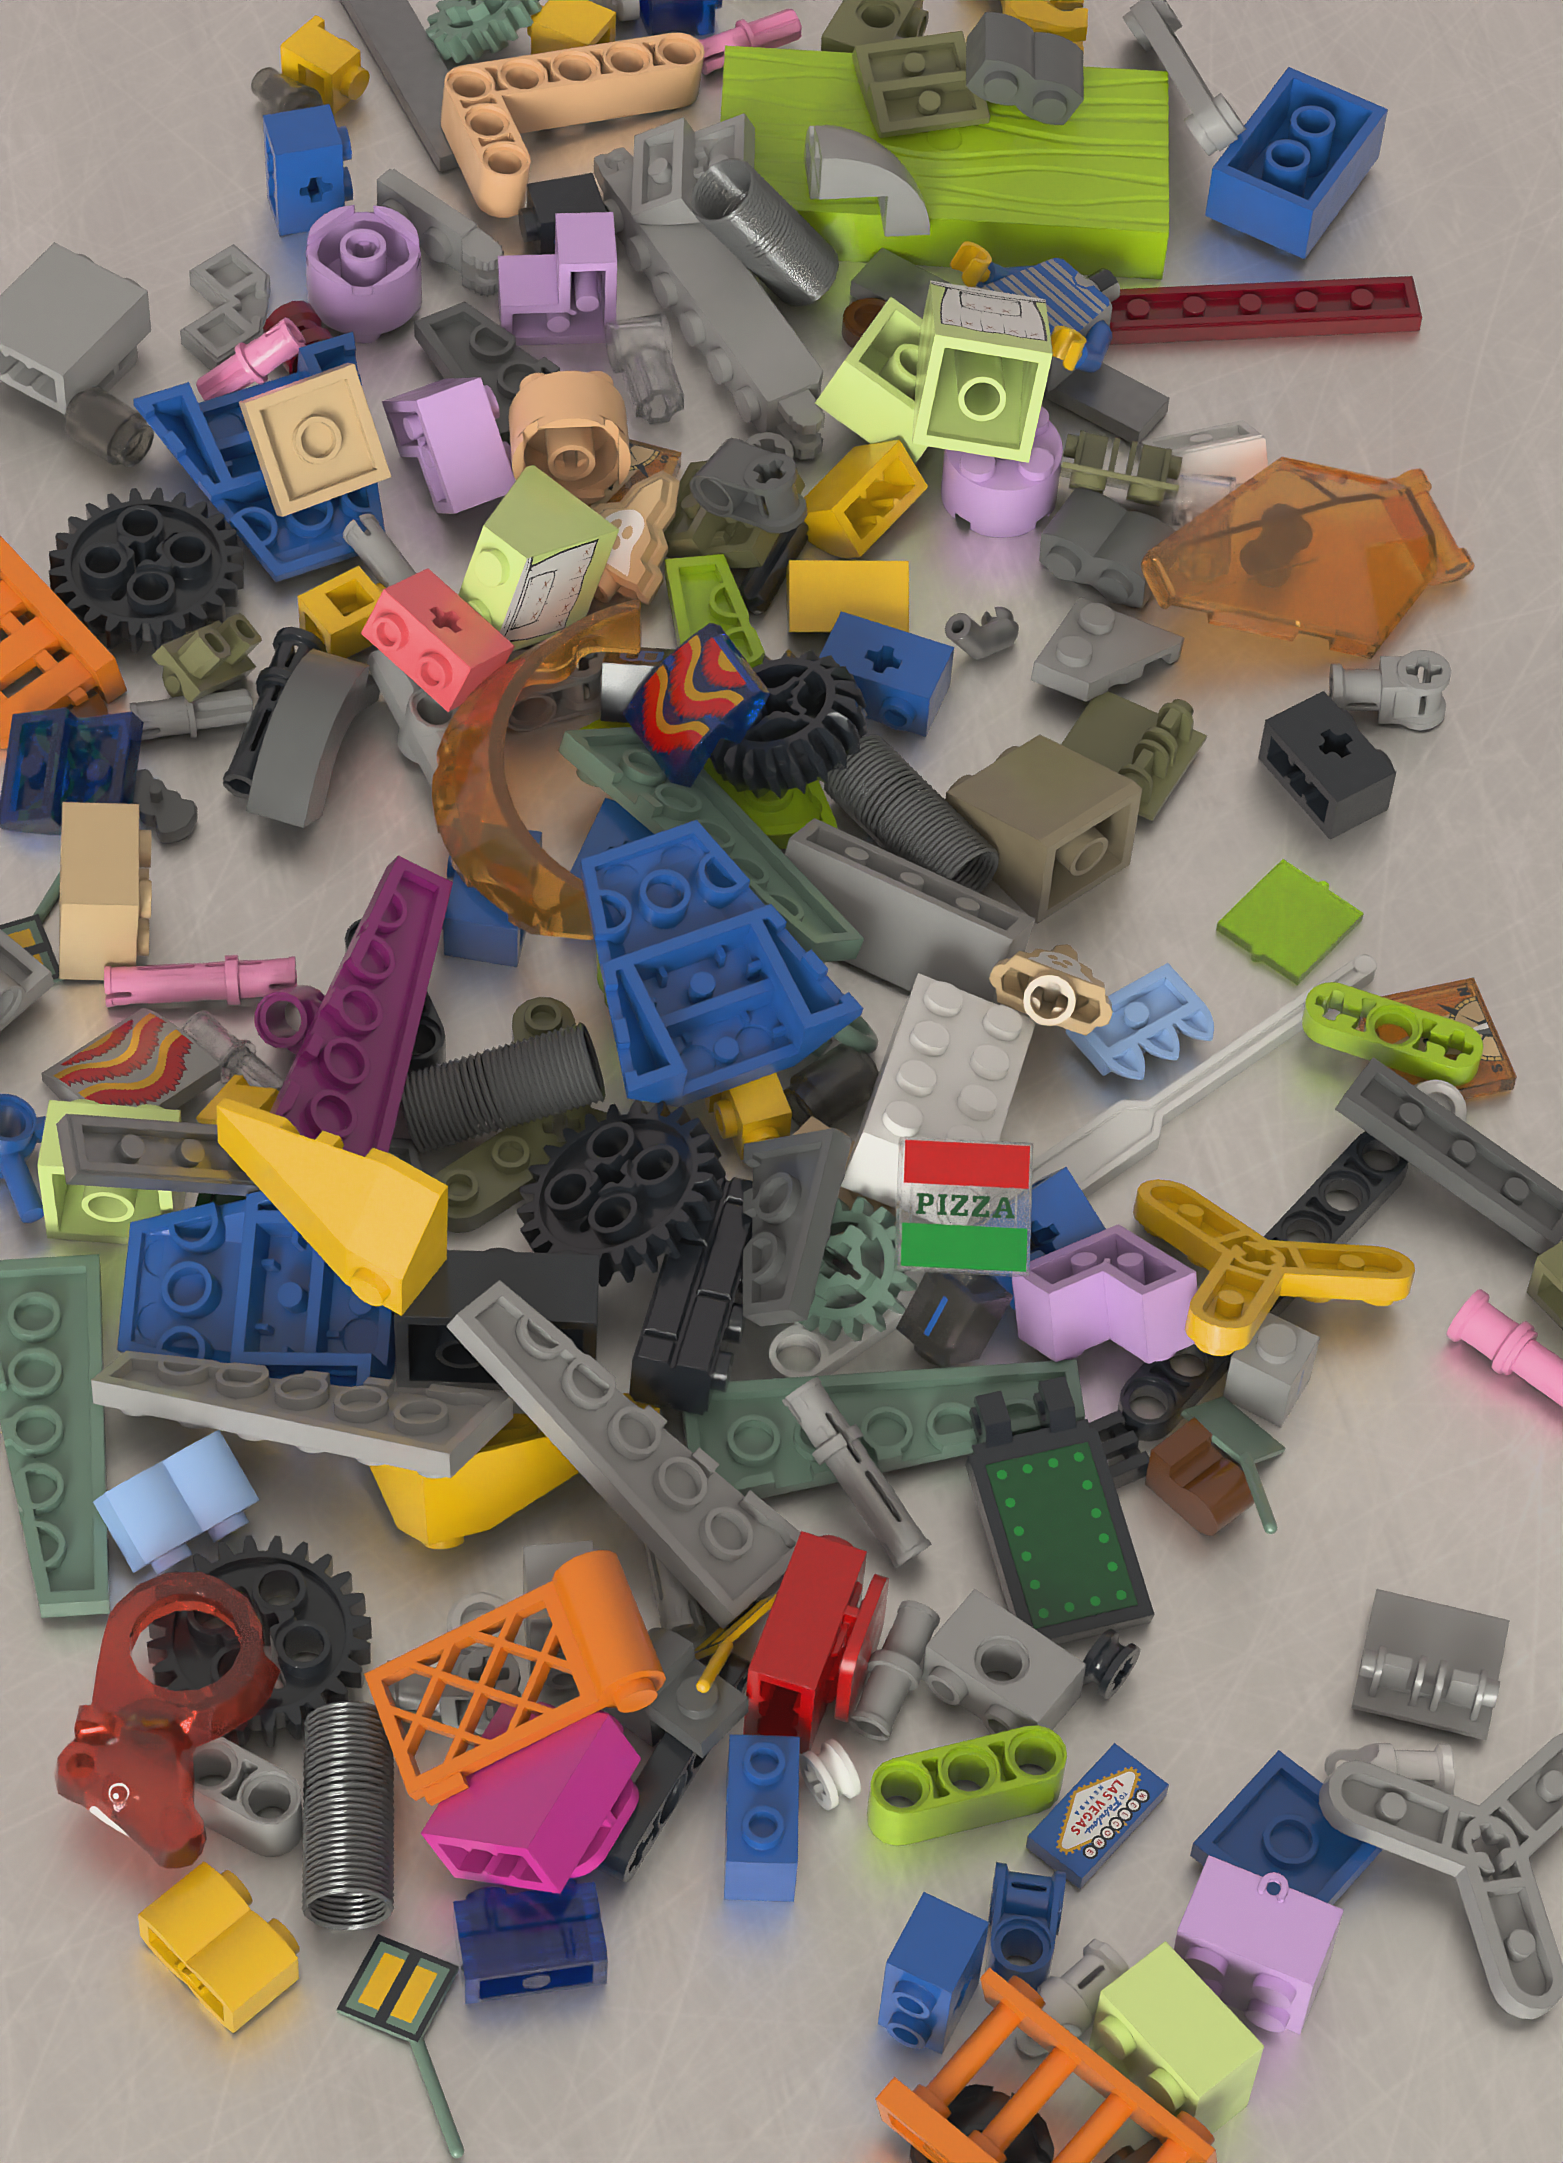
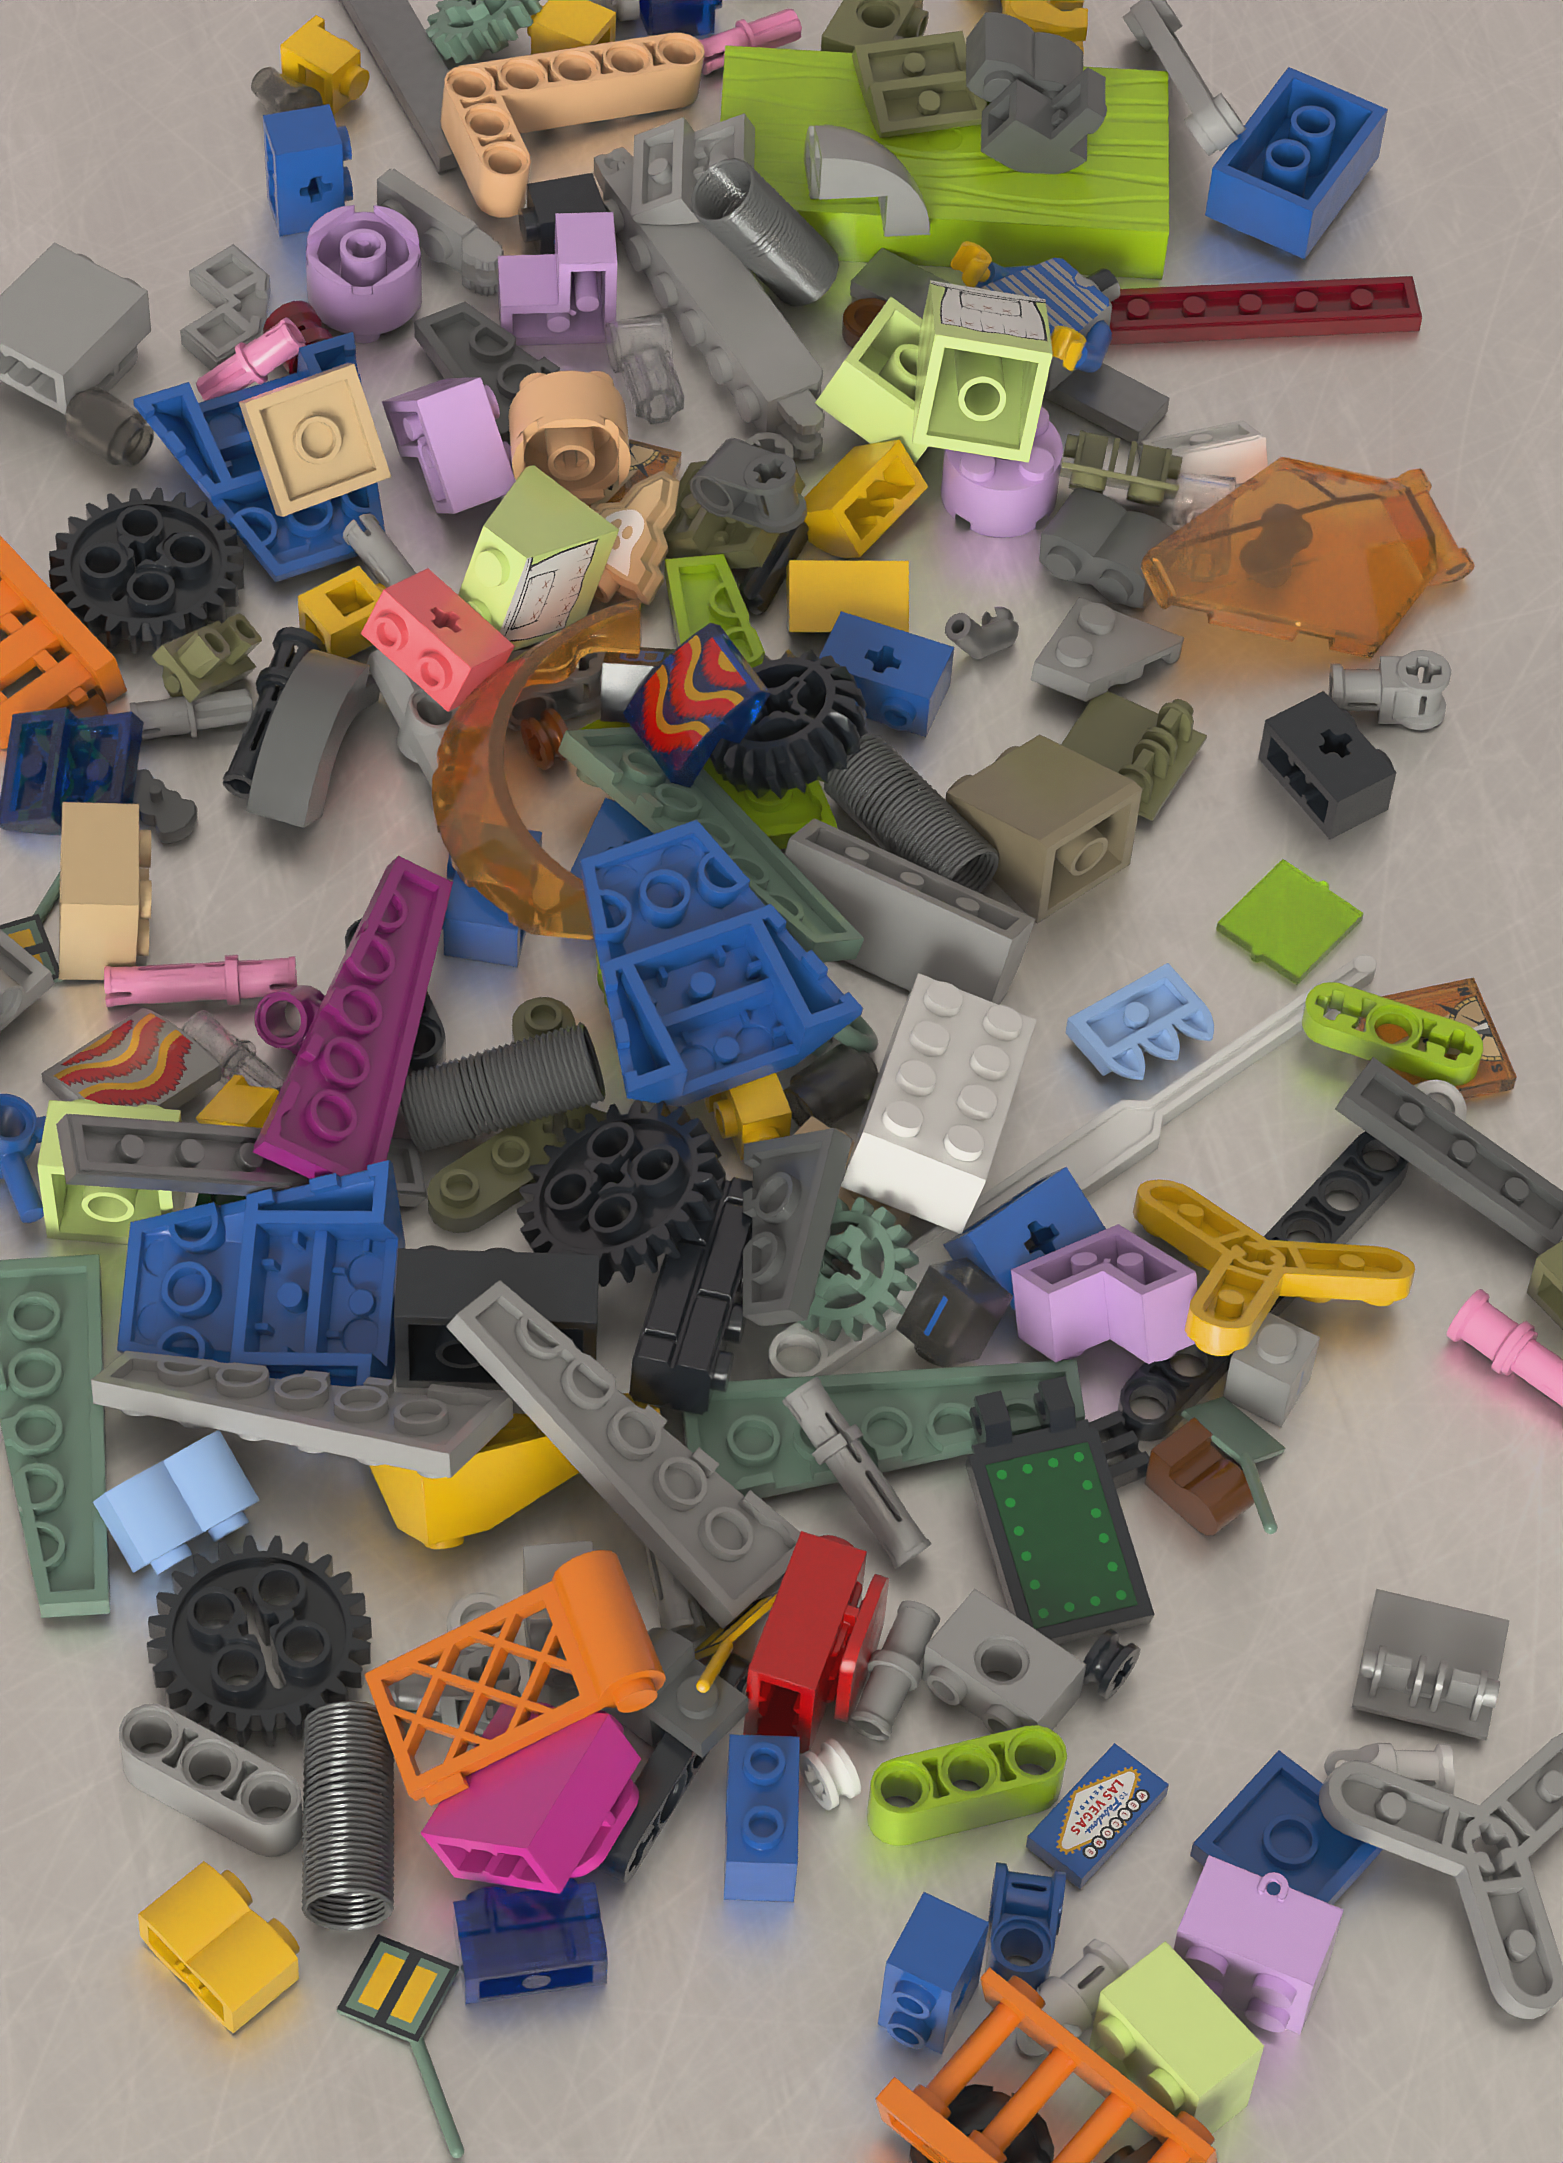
(139, 1739): clear red animal -> none
(365, 1216): yellow wedge -> none
(544, 737): none -> reddish brown bush
(963, 1206): tile -> none
(1044, 133): none -> dark grey brick
(1053, 989): tan rock -> none

